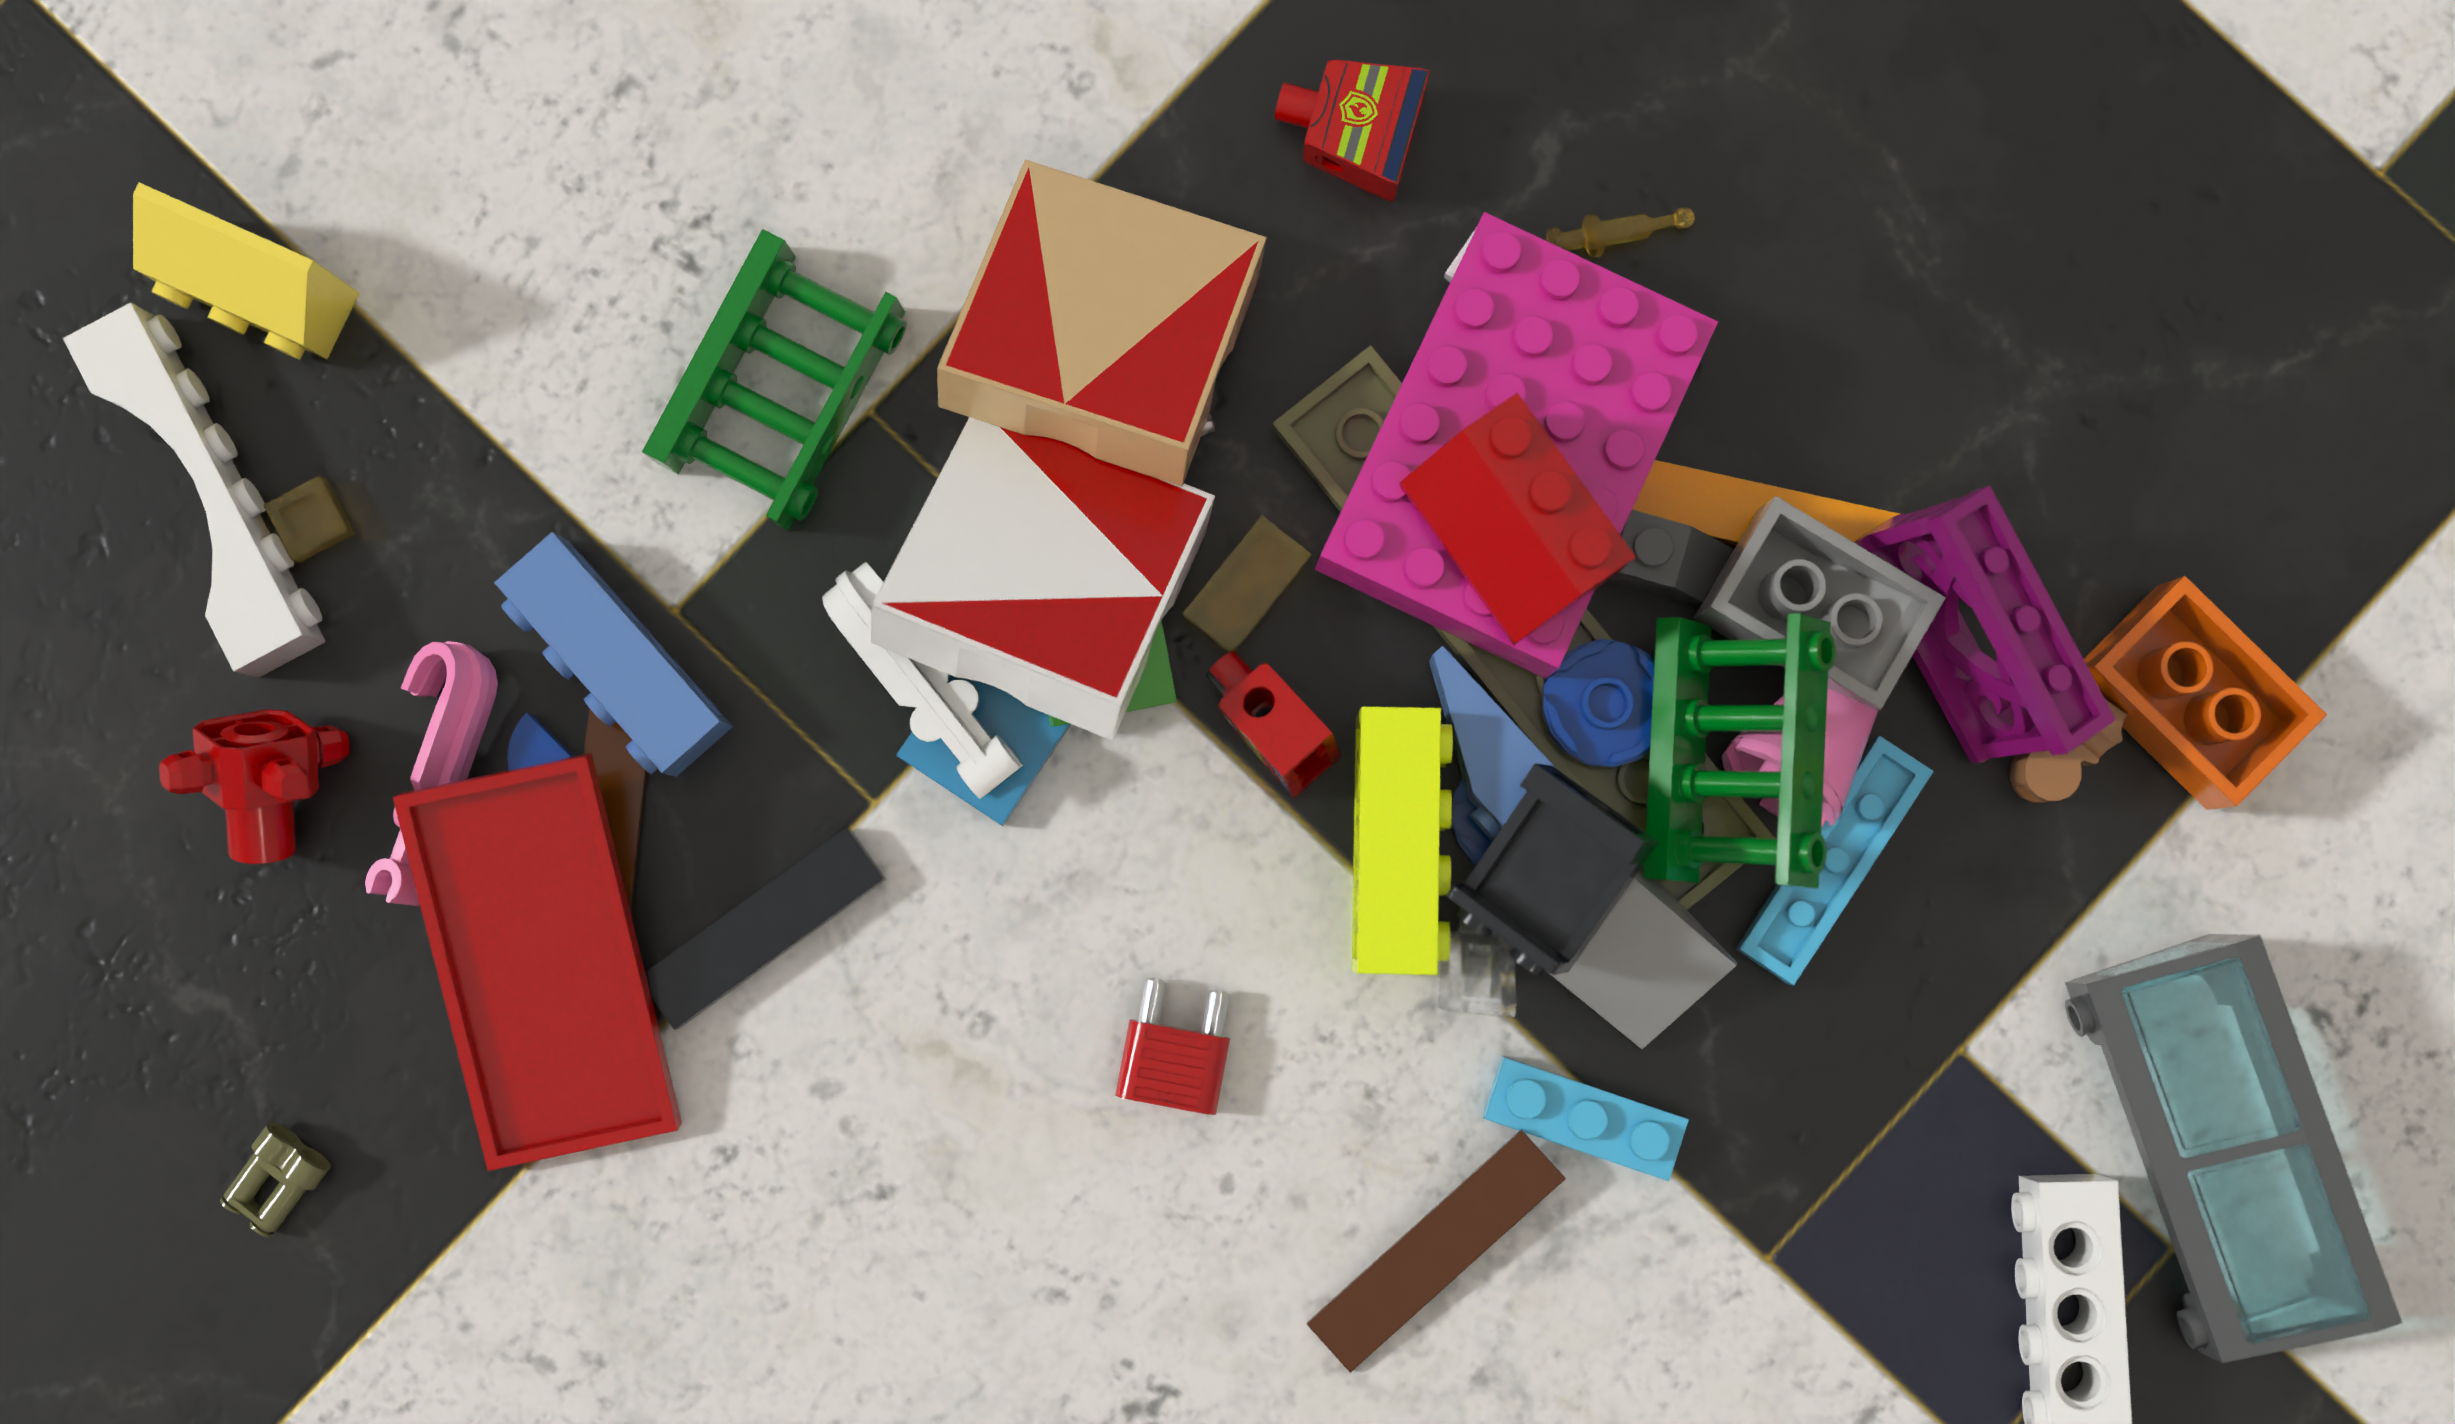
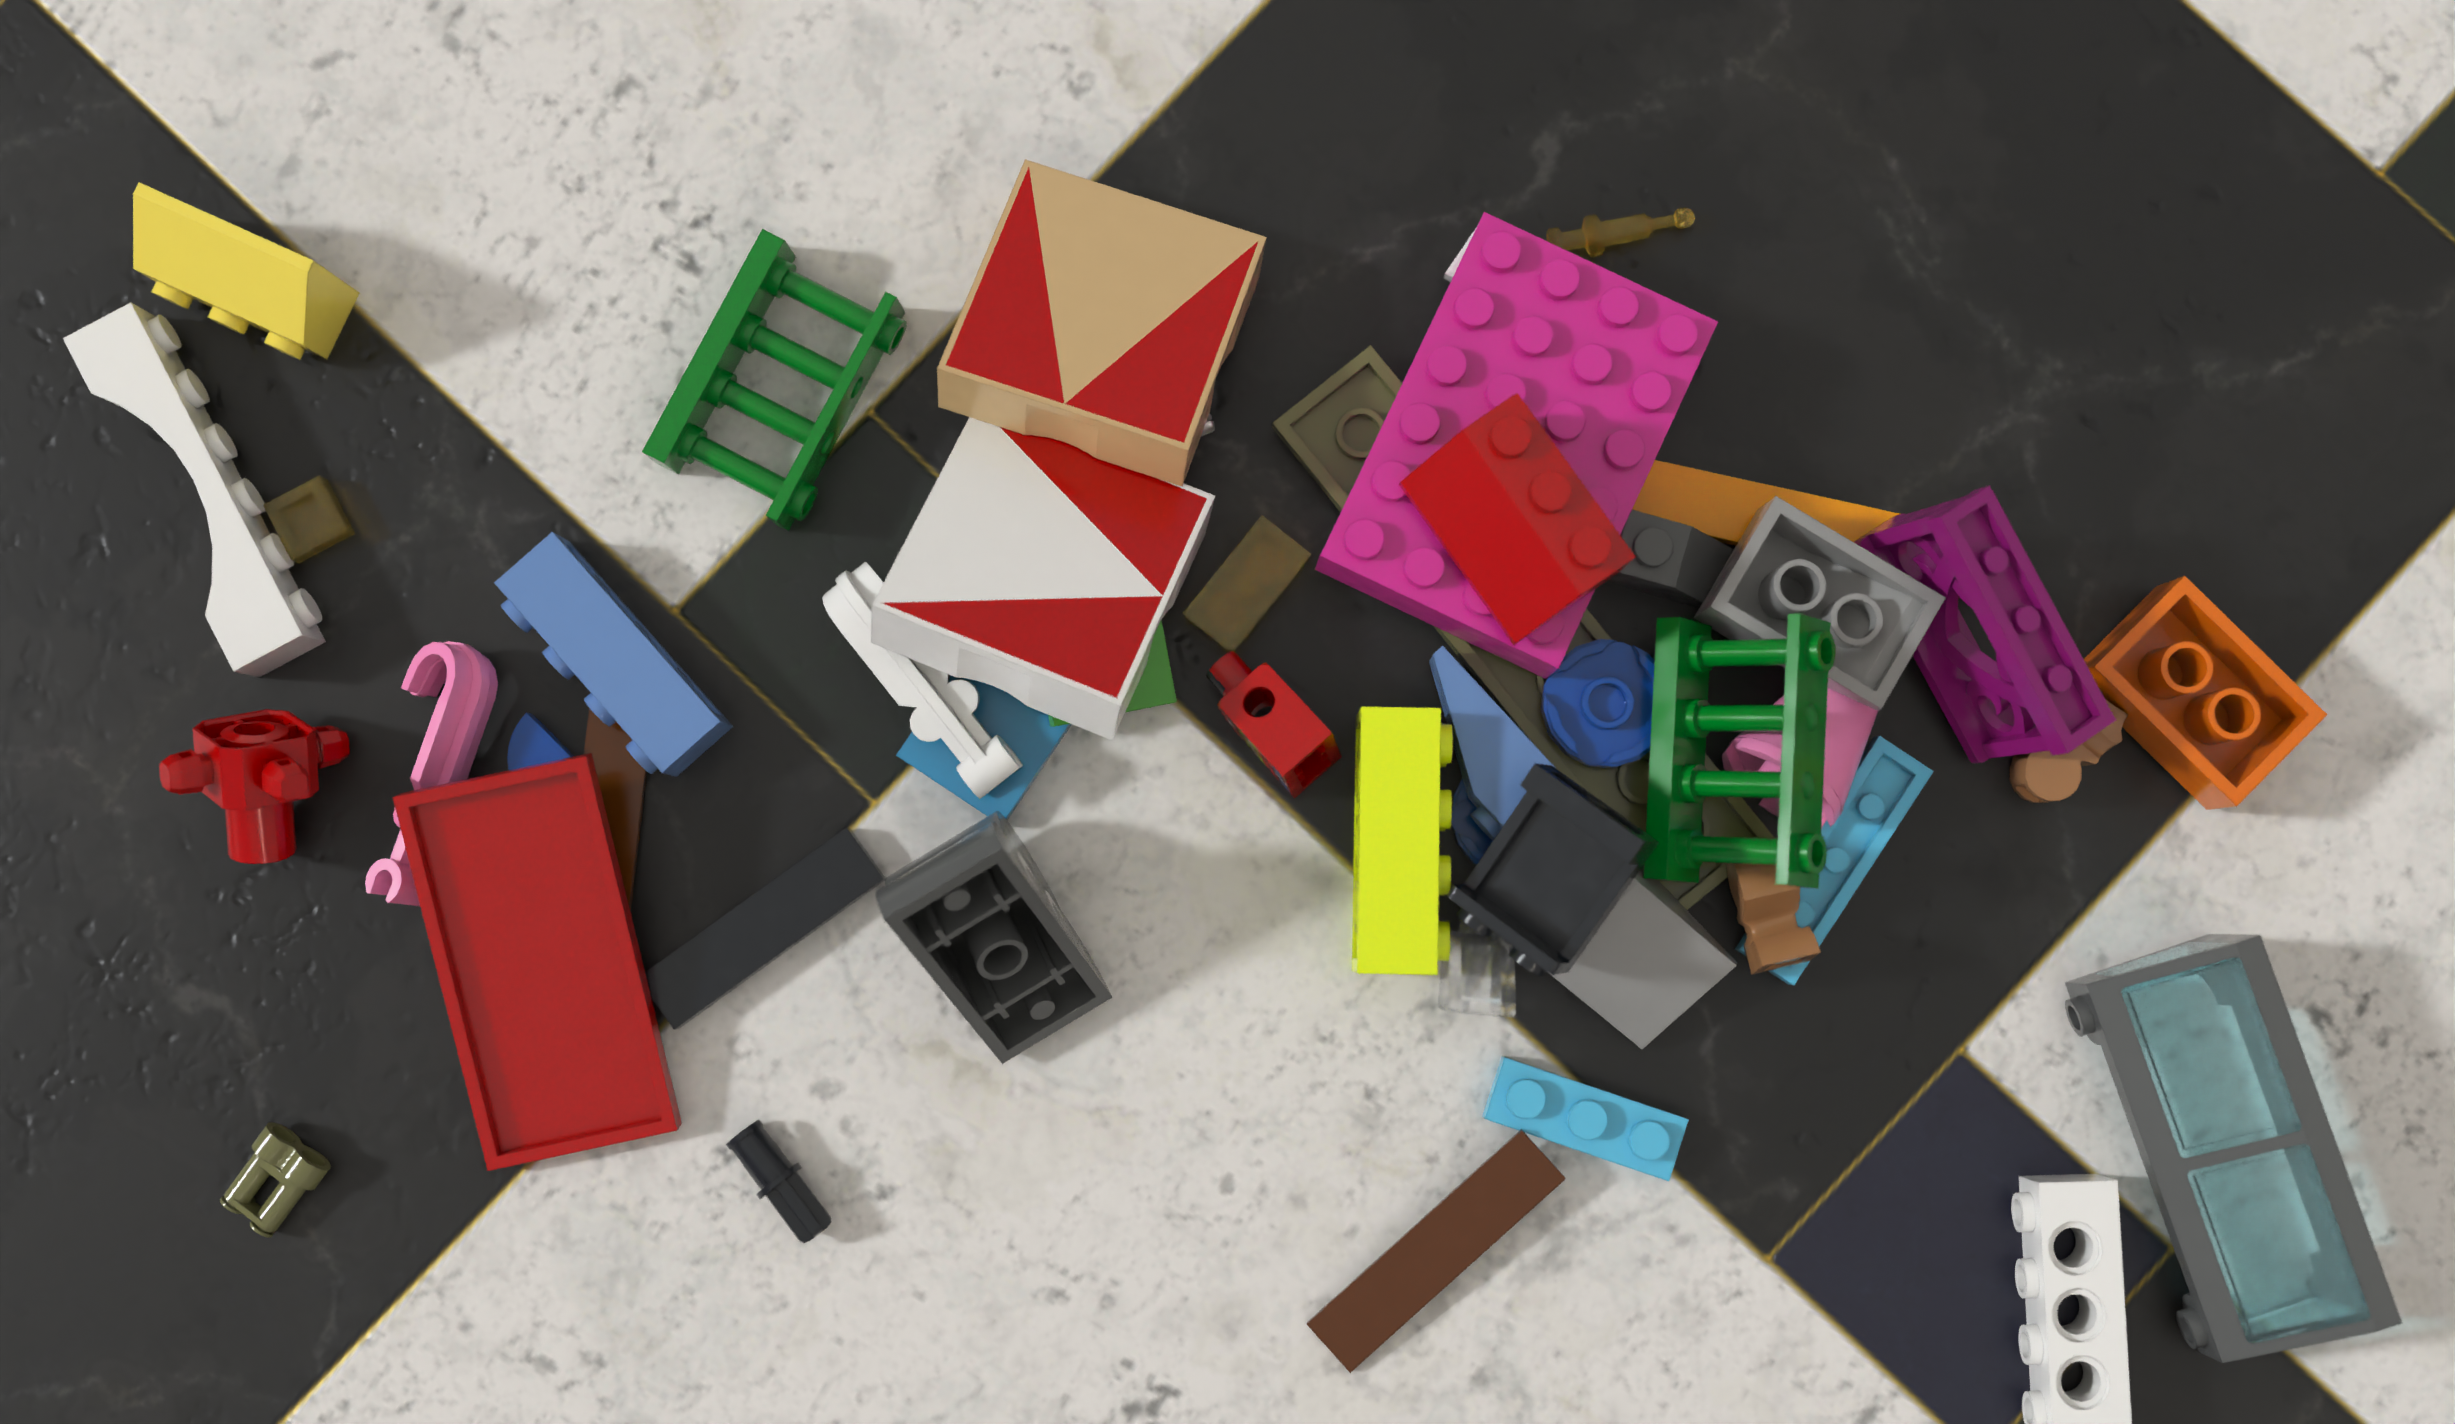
(780, 1182): none -> black axle
(993, 937): none -> dark grey brick
(1173, 1063): red piece -> none
(1358, 121): red torso -> none
(1769, 918): none -> medium nougat leg

